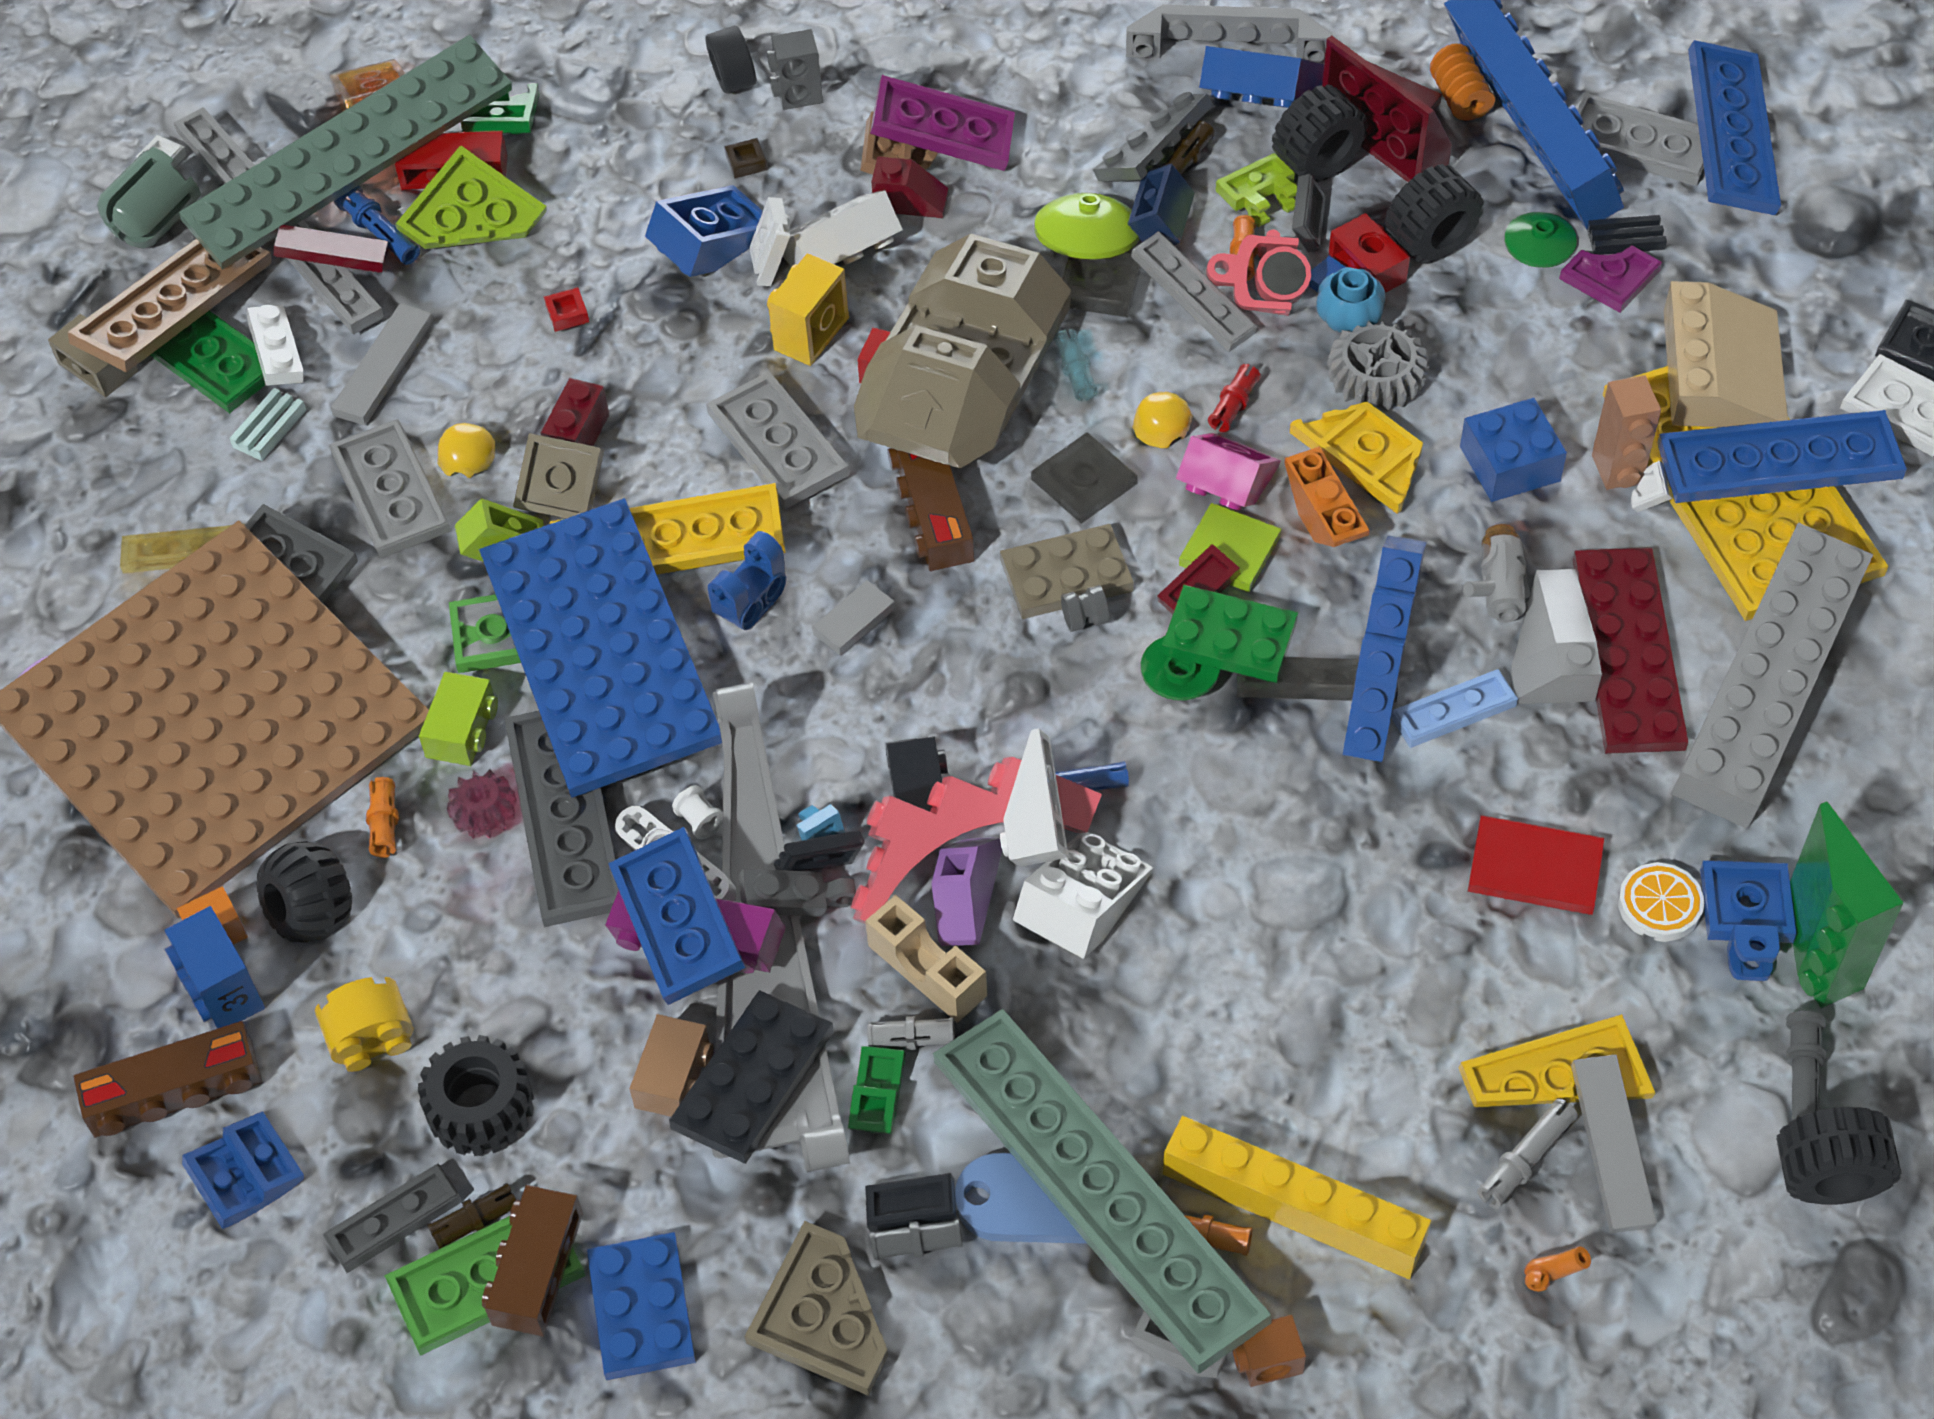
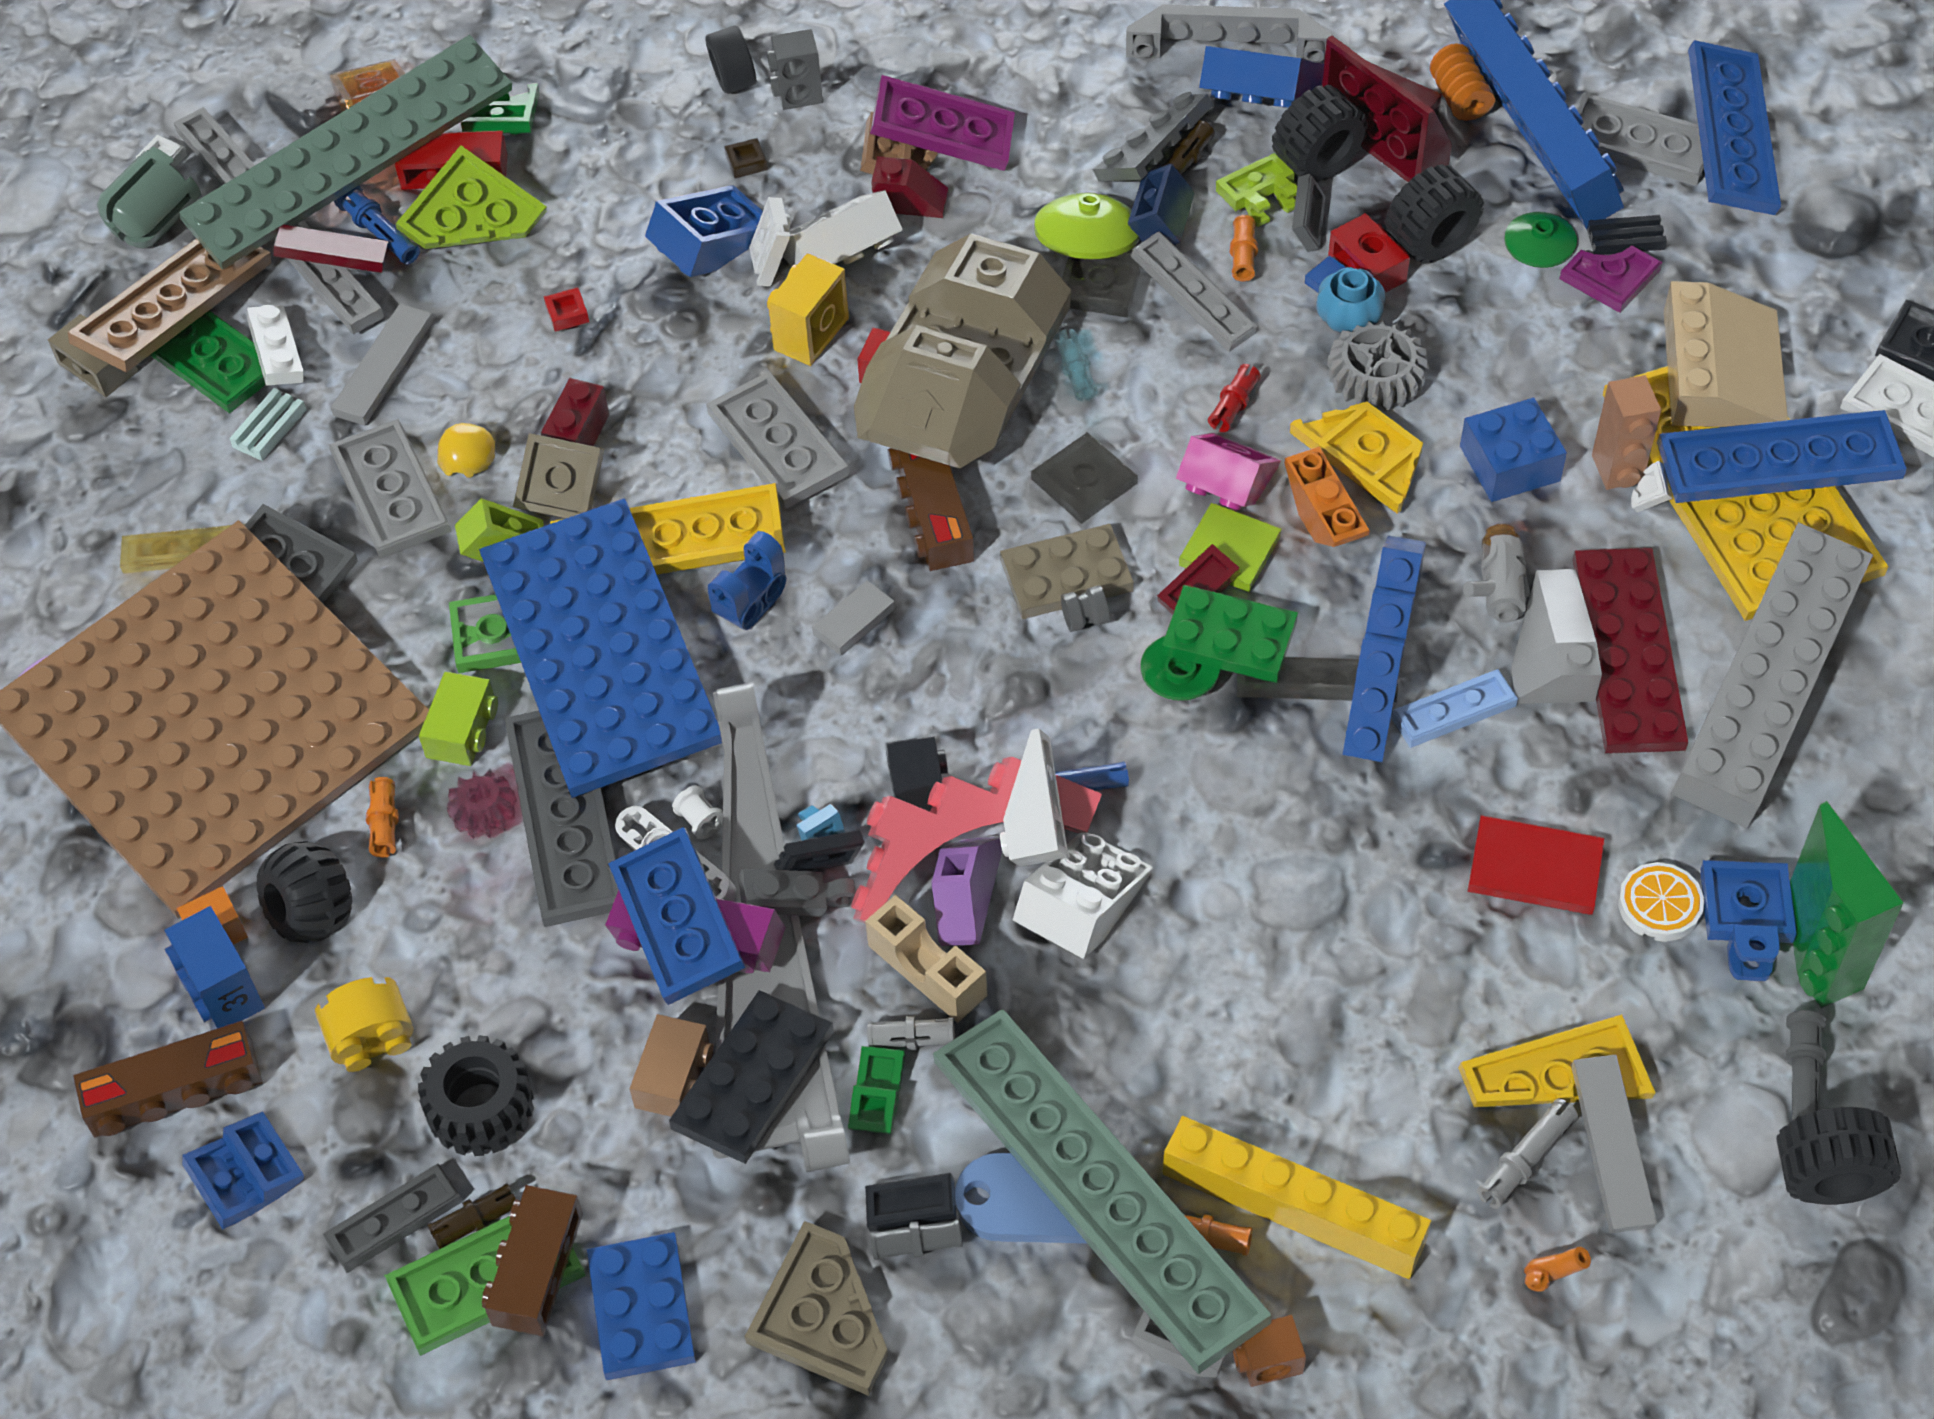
(1162, 419): yellow hair -> none
(1279, 277): coral piece -> none

